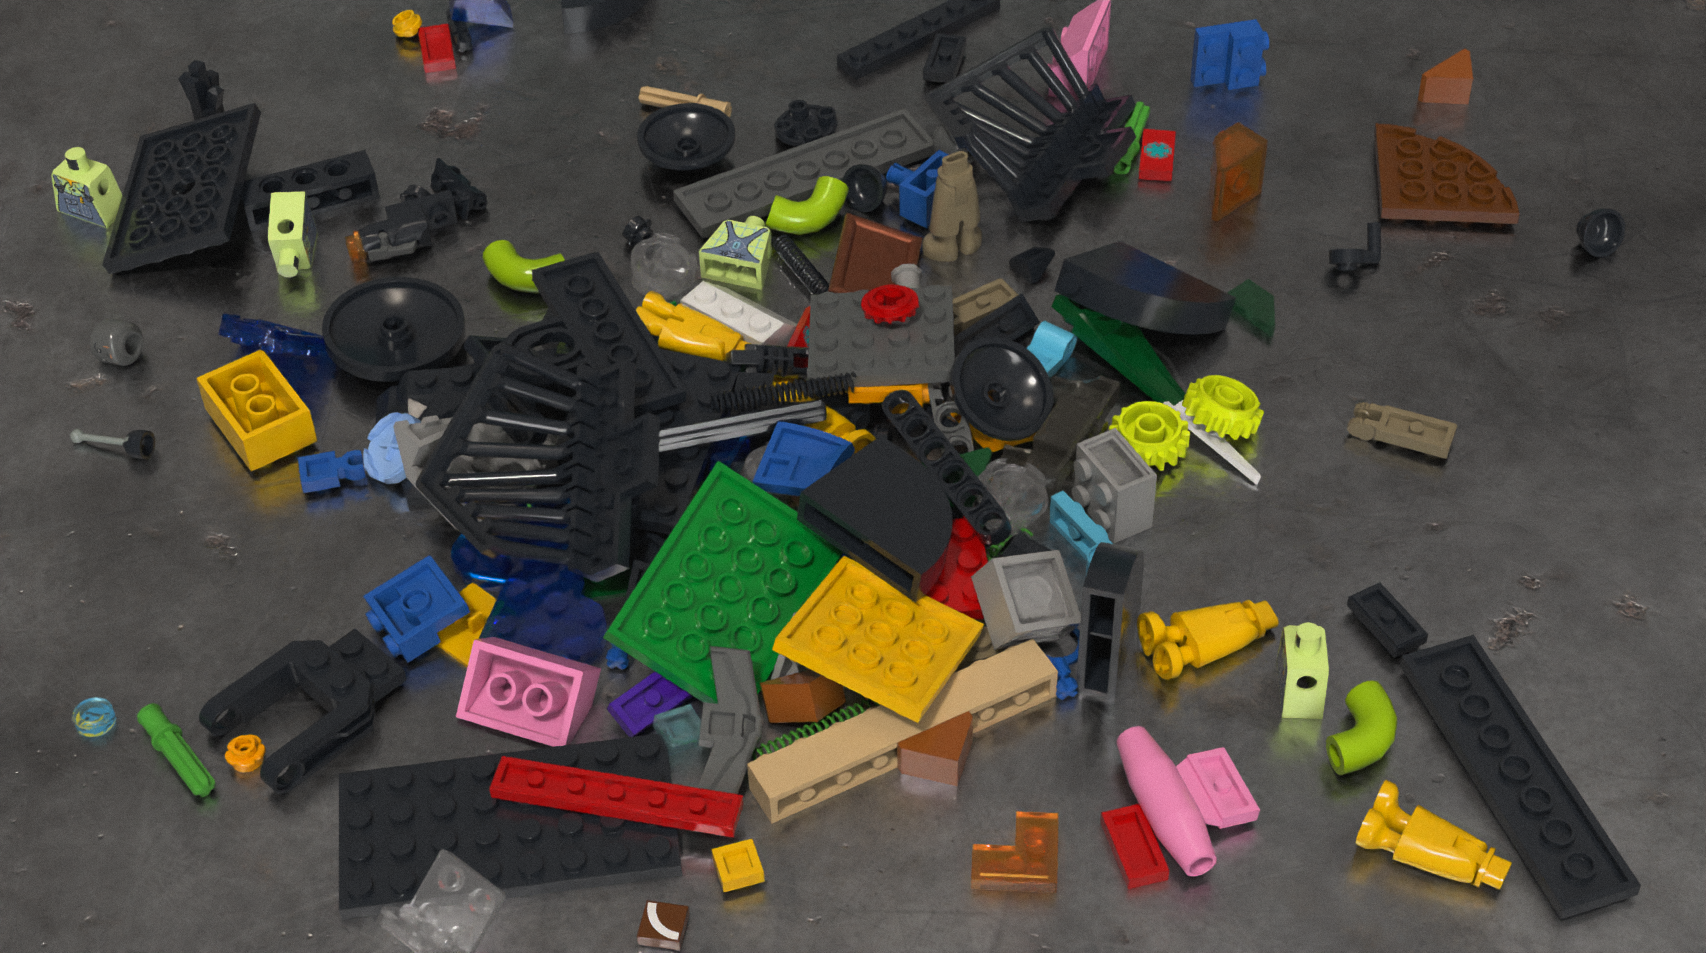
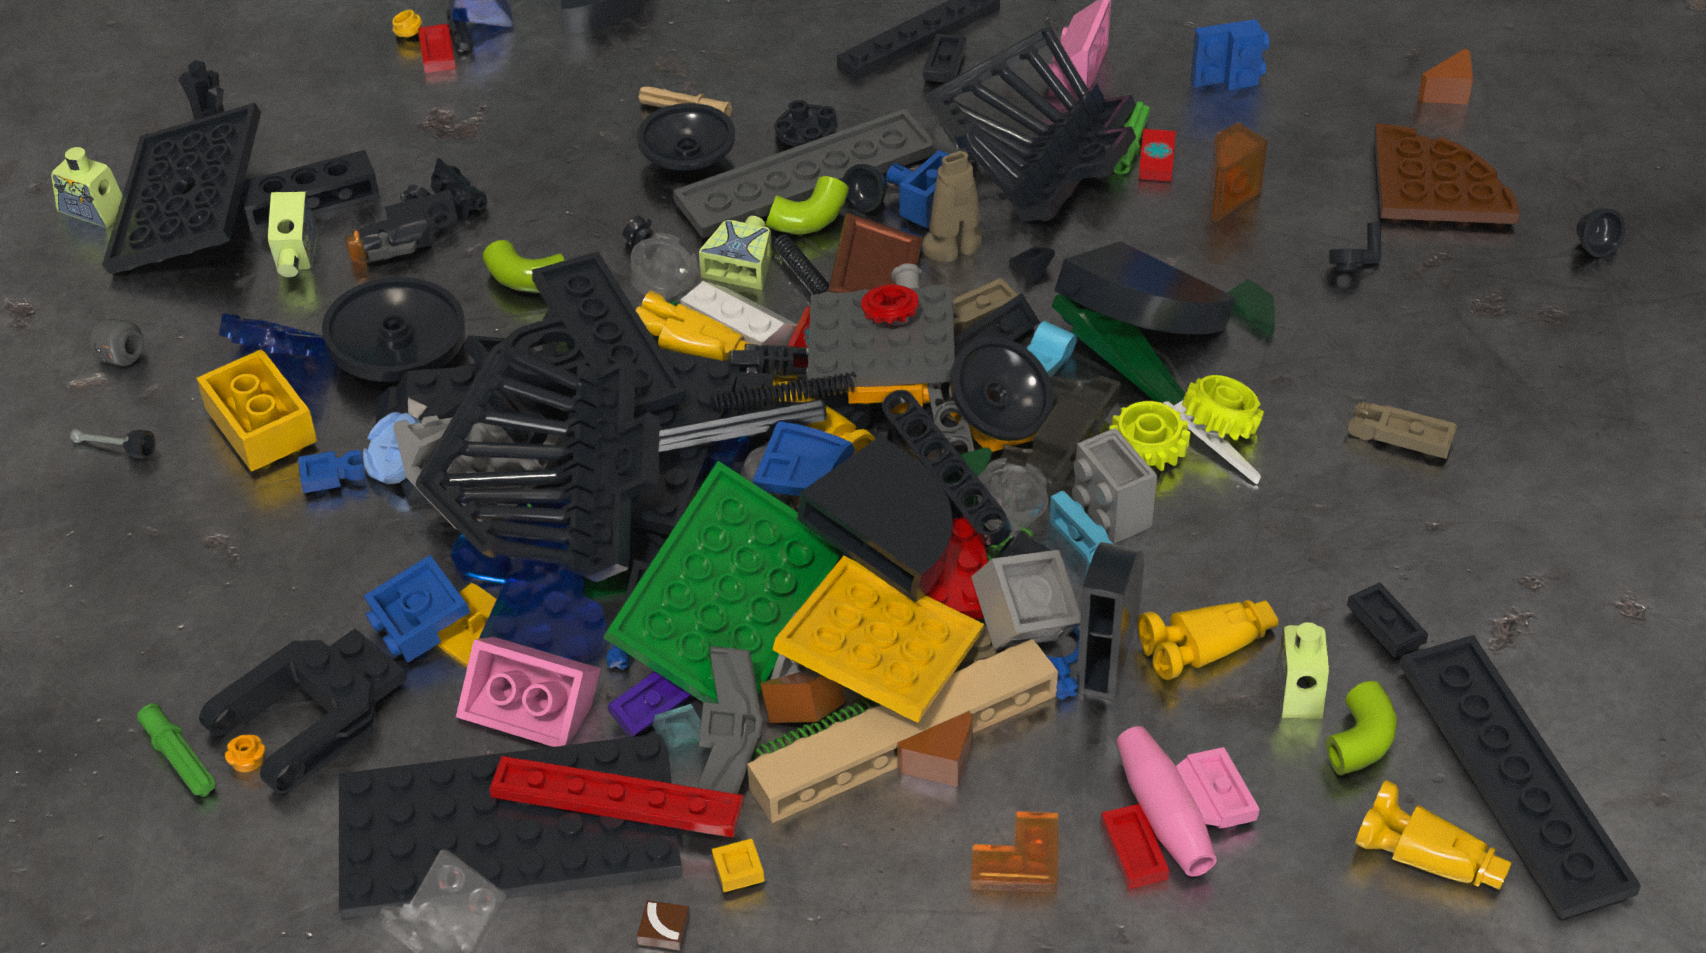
(94, 717): clear light blue tile -> none

